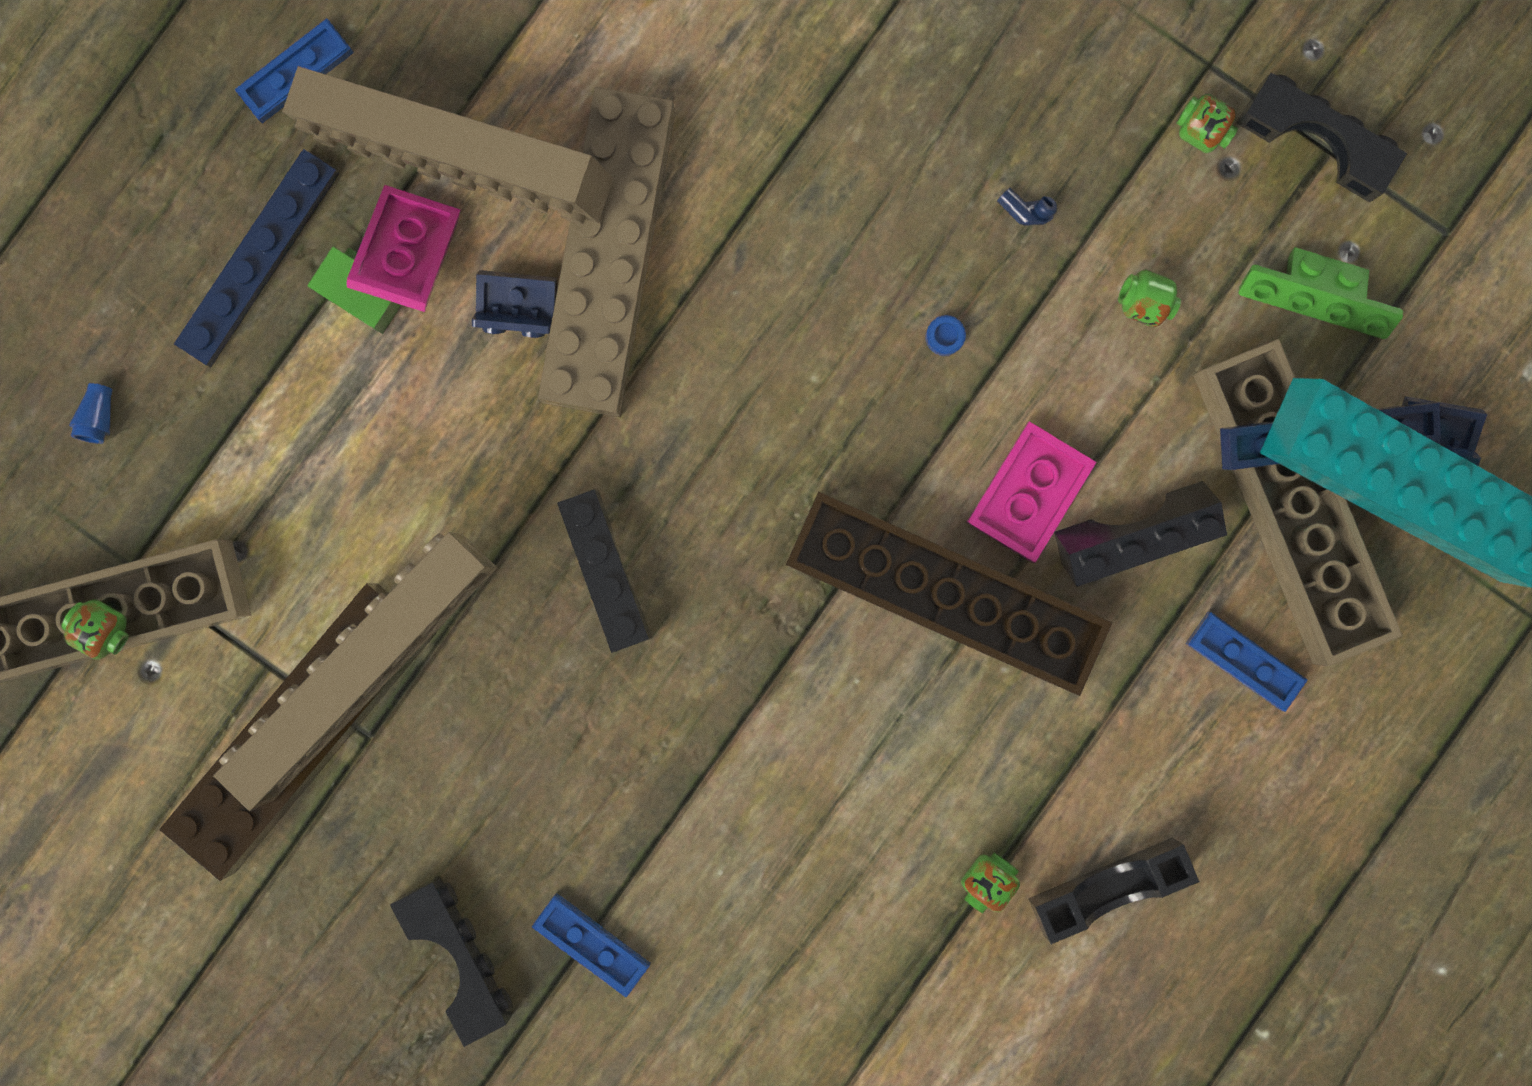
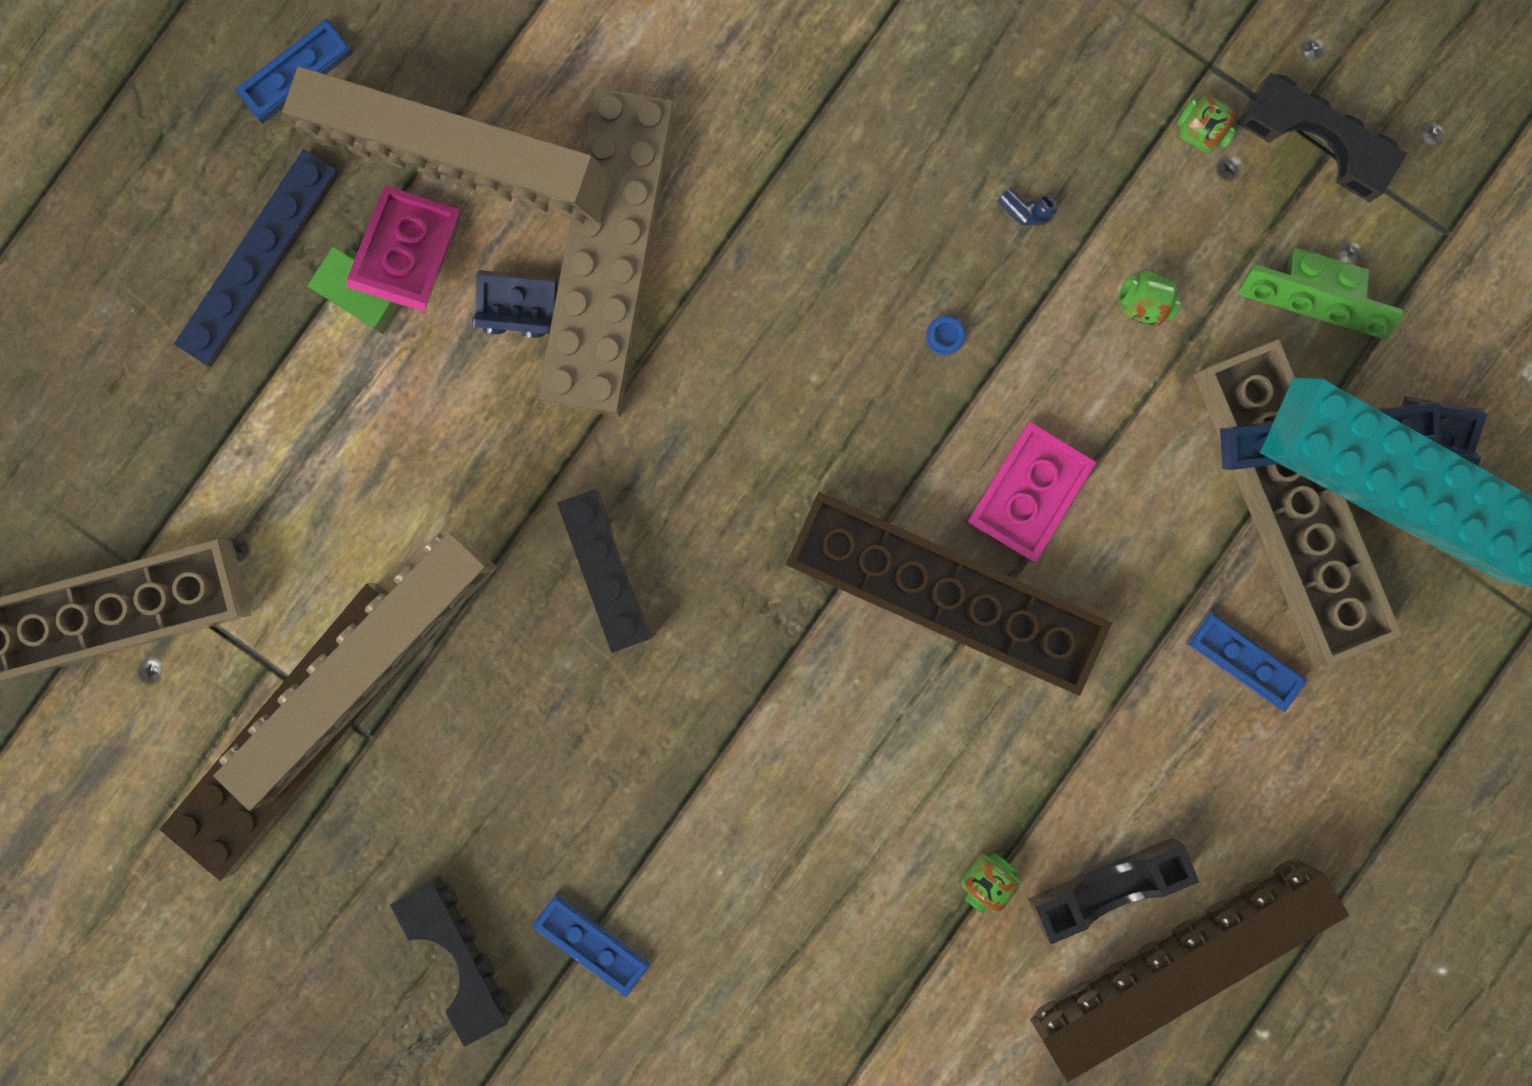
(92, 416): blue cone -> none
(95, 629): bright green head -> none
(1100, 550): black arch -> none
(1187, 967): none -> dark brown brick

